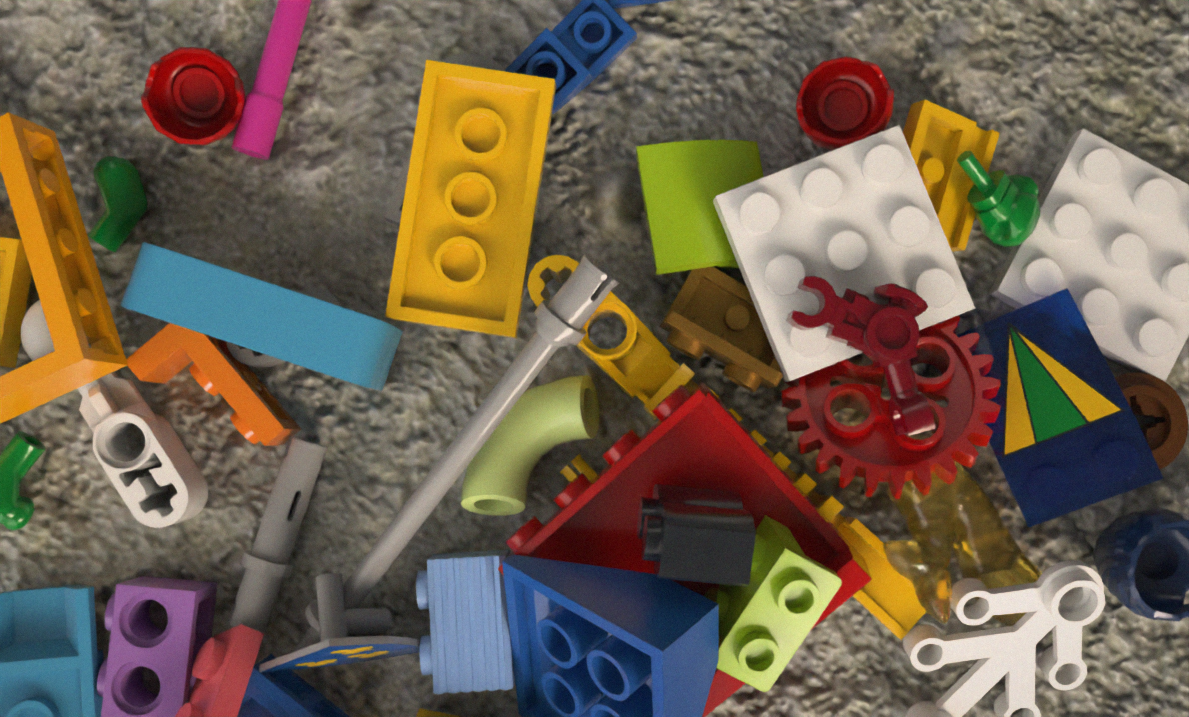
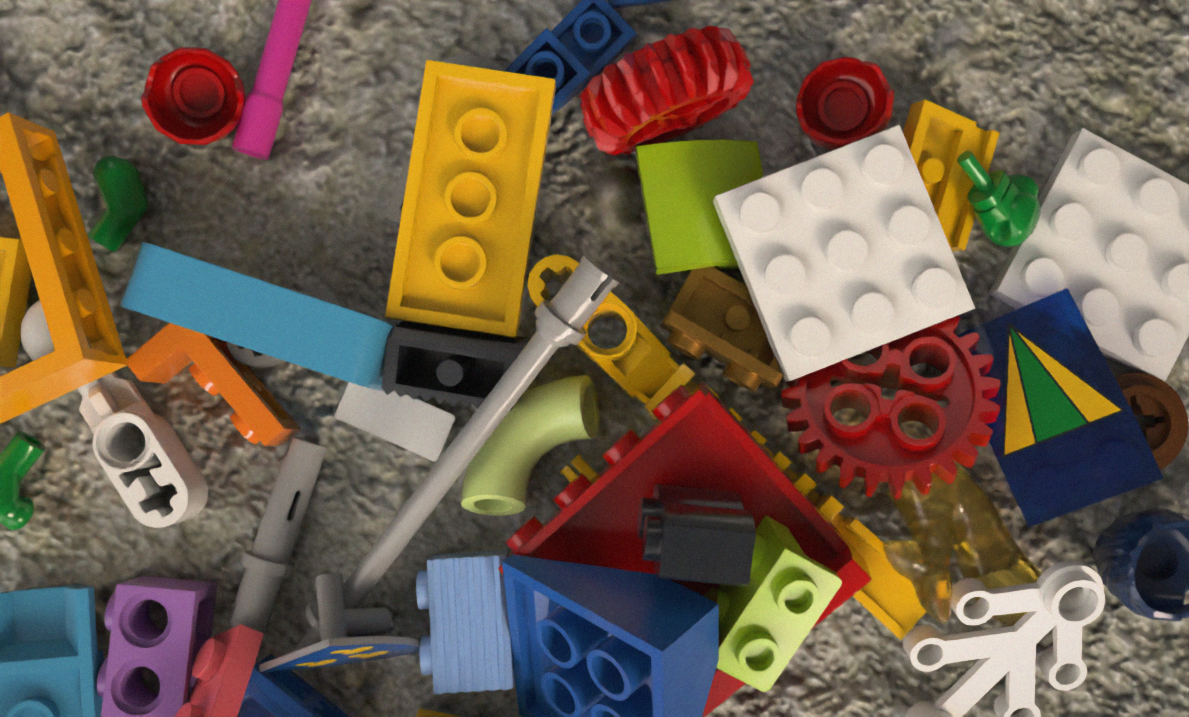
(396, 419): none -> white sticker
(446, 362): none -> black brick
(666, 89): none -> red gear
(883, 334): dark red piece -> none

